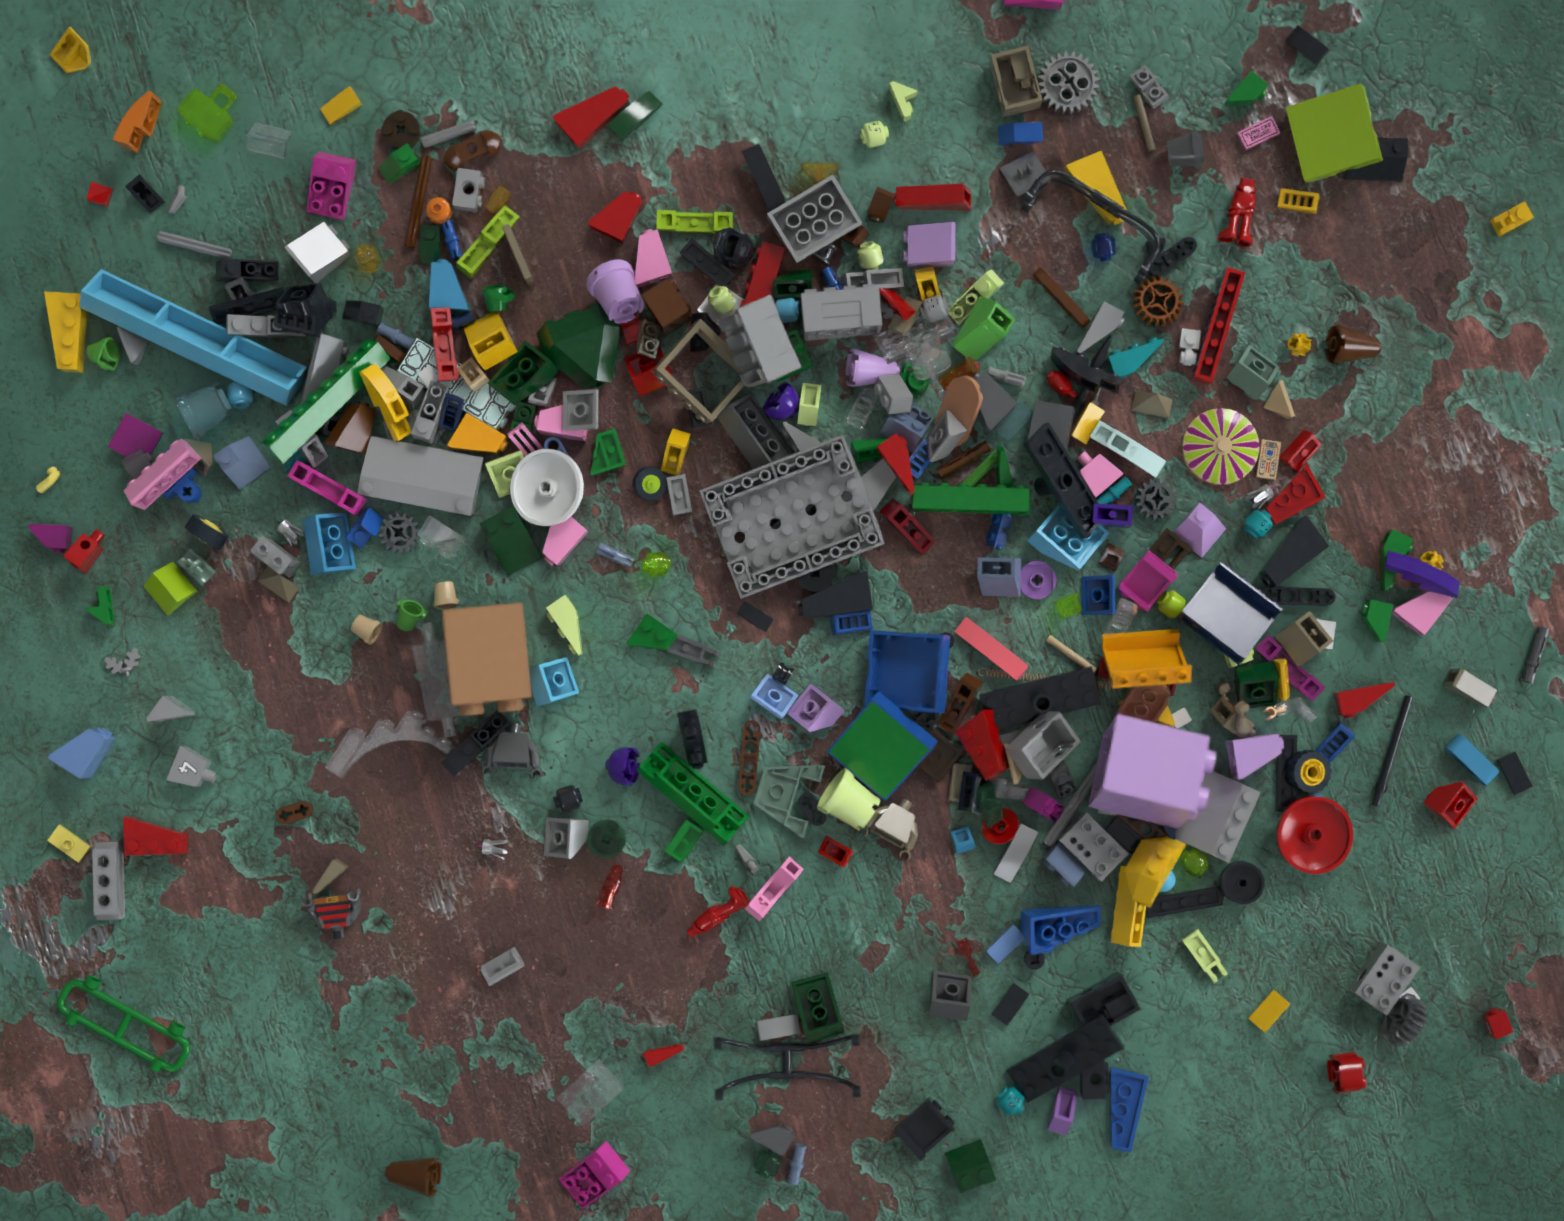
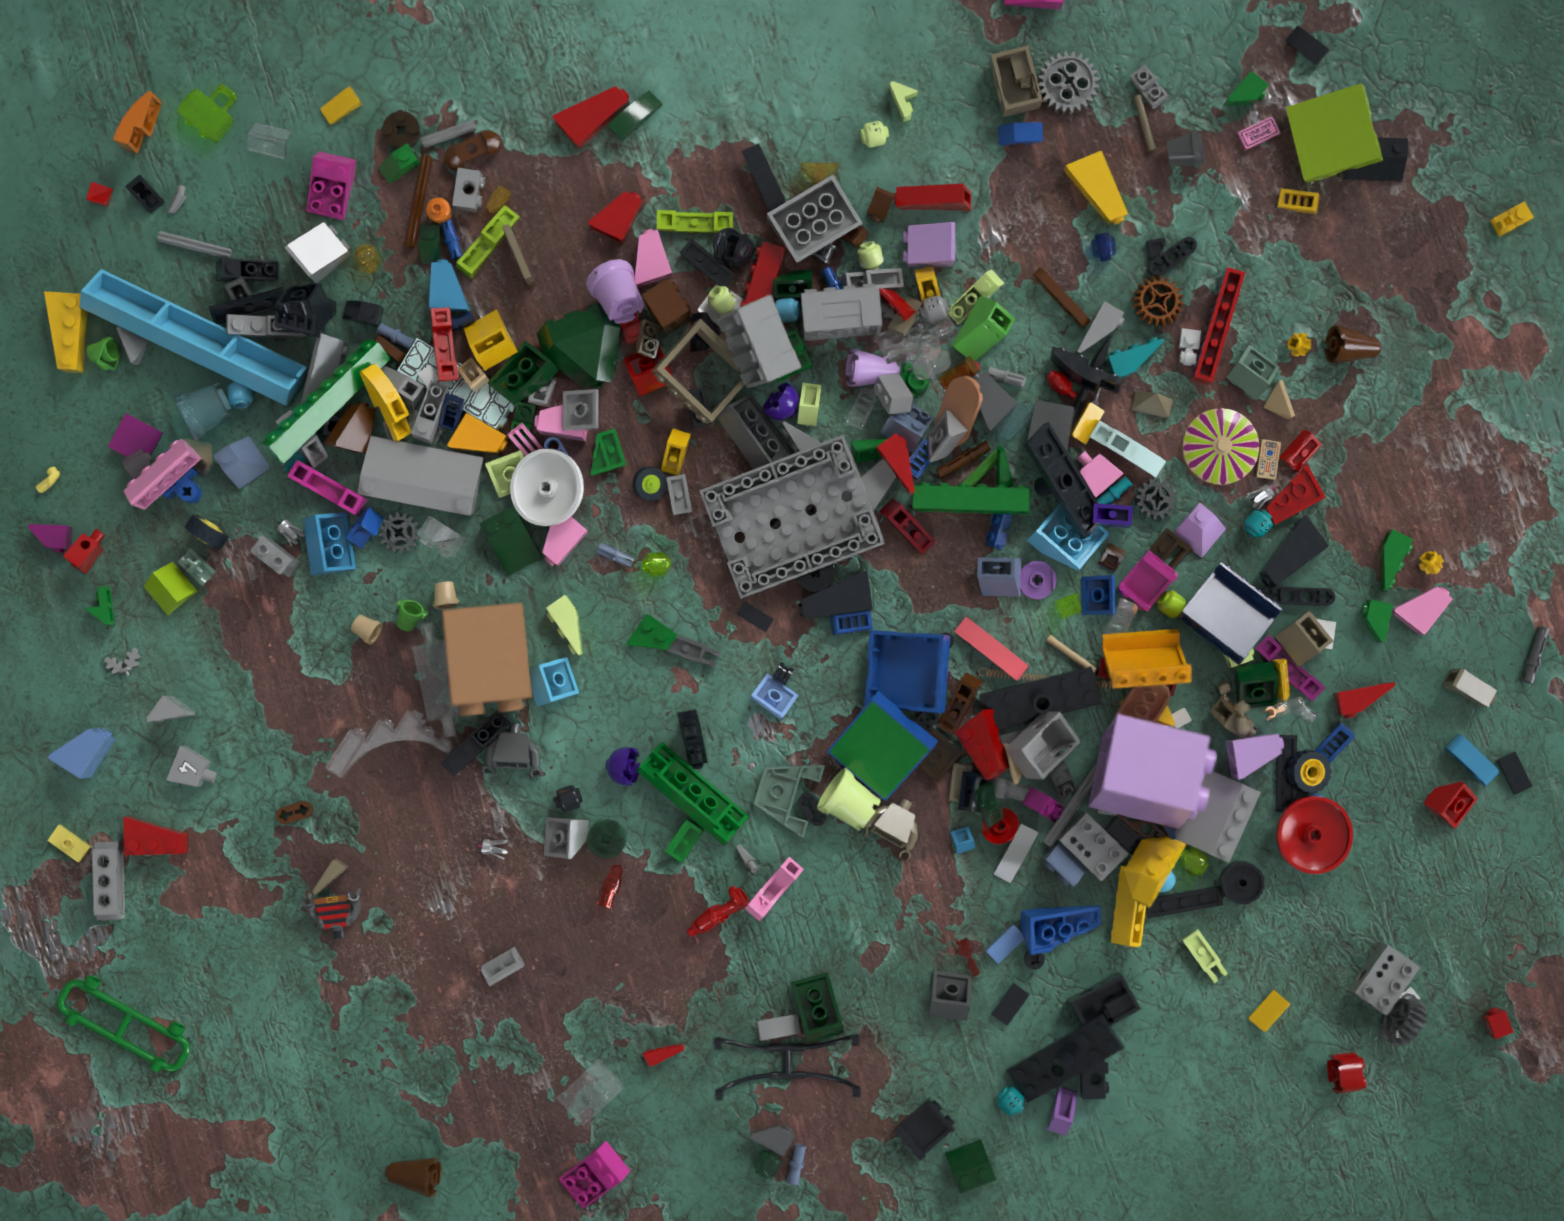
(71, 52): yellow slope -> none
(278, 584): dark tan slope -> none
(497, 296): green piece -> none
(746, 757): reddish brown beam -> none
(815, 710): lavender slope -> none
(835, 851): red slope -> none
(1023, 172): flat silver piece -> none
(1103, 202): black bar -> none
(1126, 1101): blue wing -> none
(1241, 205): red piece -> none
(1381, 786): black bar -> none
(1427, 576): dark purple slope -> none

